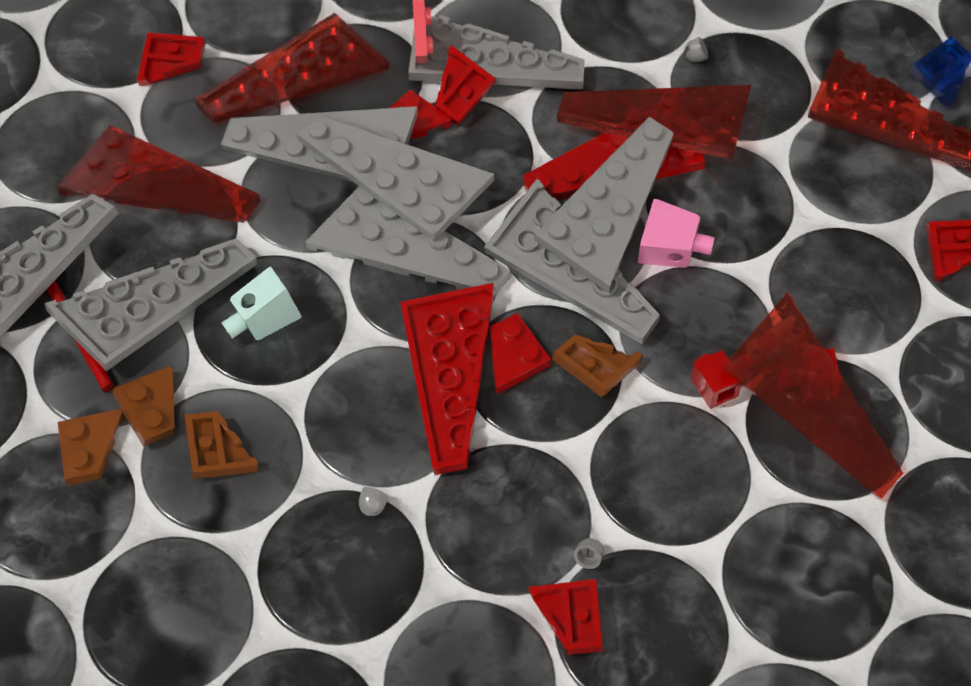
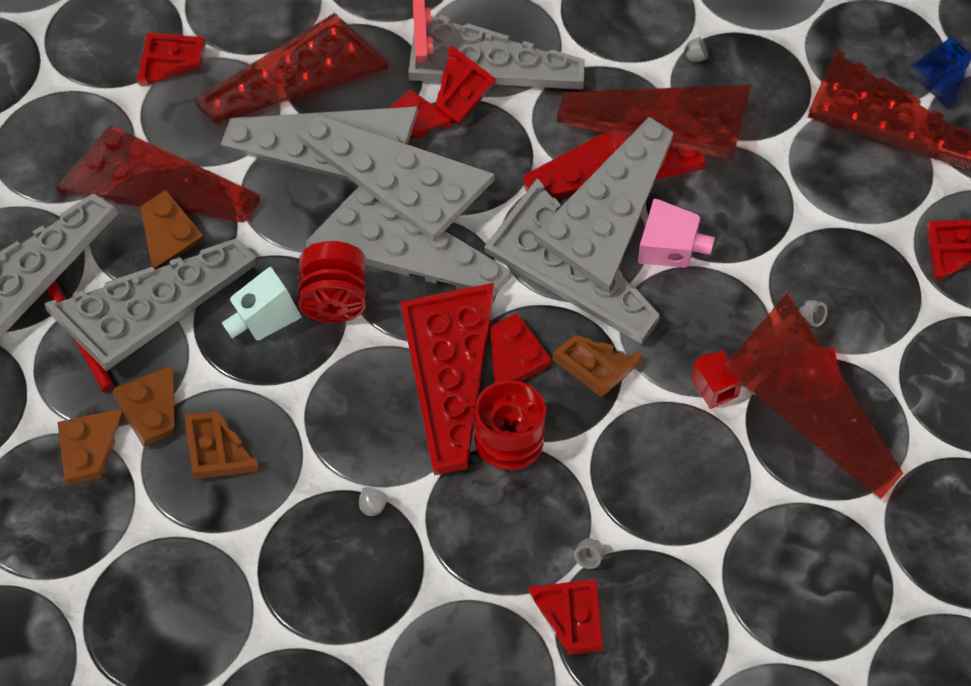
(167, 230): none -> dark orange wing
(332, 282): none -> red wheel
(509, 425): none -> red wheel
(814, 312): none -> light grey hinge

